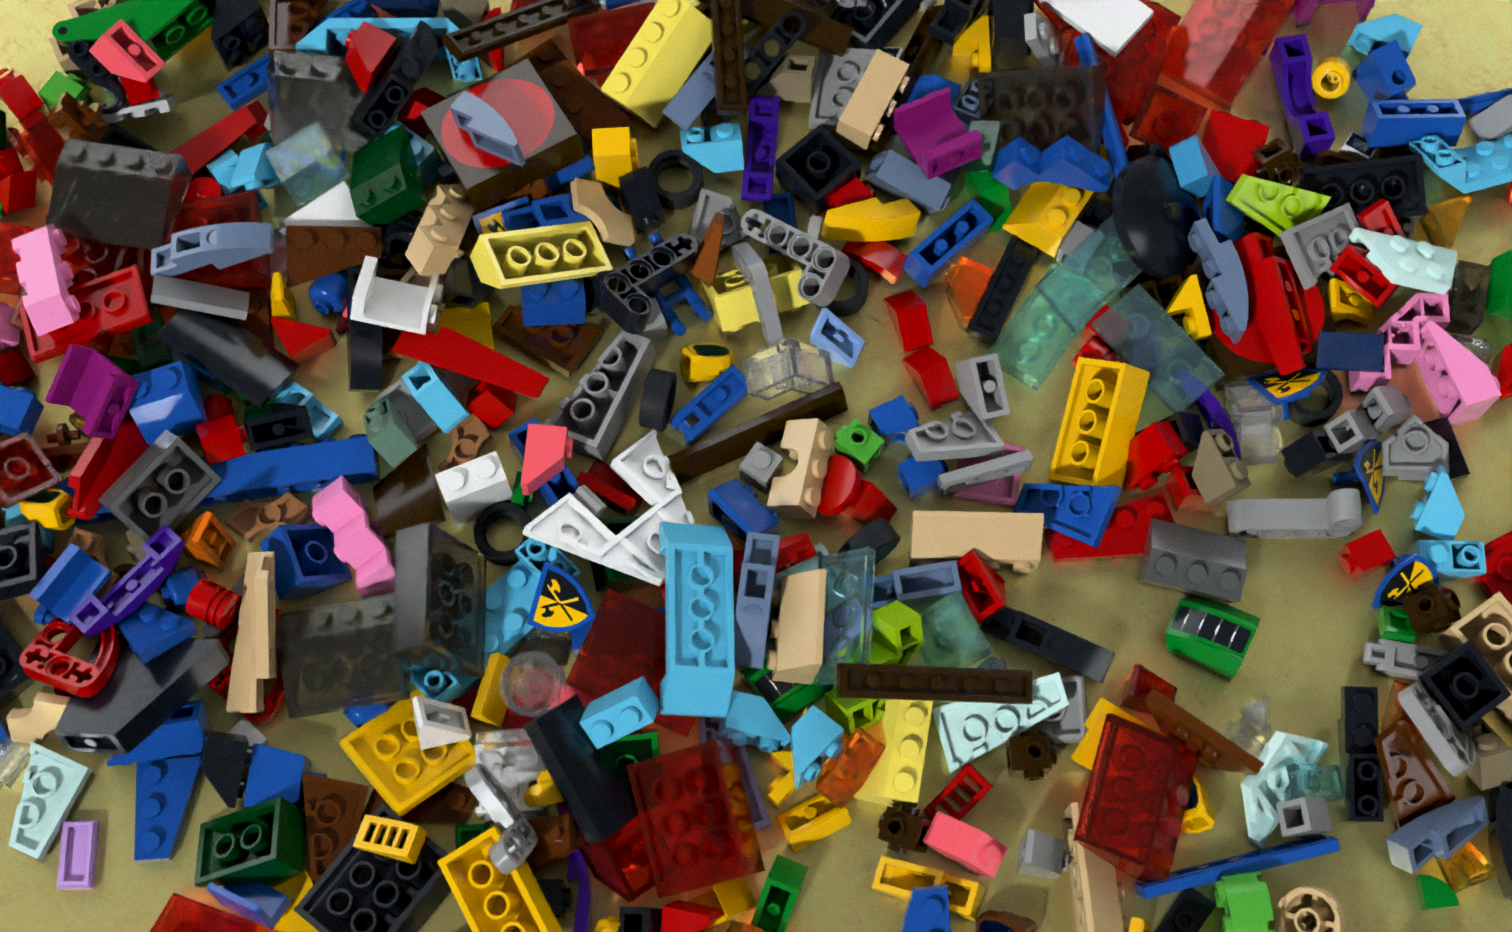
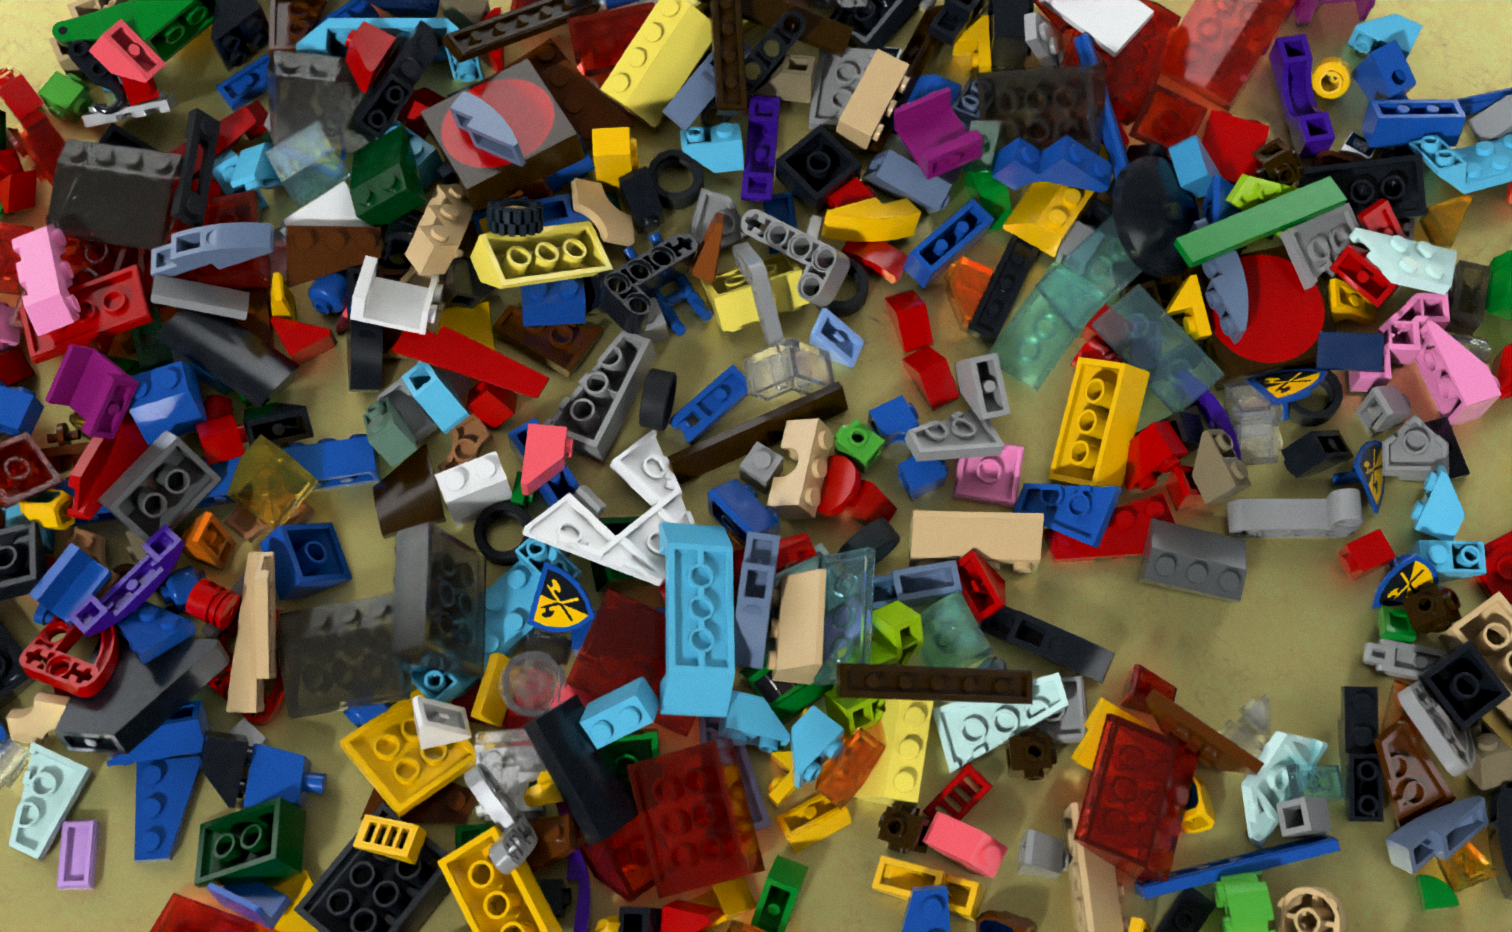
(83, 119): reddish brown hips -> none
(187, 204): none -> black container
(270, 482): none -> clear yellow slope
(322, 419): medium azure slope -> none
(332, 818): reddish brown wing -> none
(356, 537): bright pink brick -> none
(515, 217): none -> black bush
(611, 489): red panel -> none
(704, 361): yellow rock -> none
(984, 472): light grey tile -> none
(1210, 635): green slope -> none
(1259, 222): none -> tile
(1274, 302): red wedge -> none
(1351, 431): light grey brick -> none

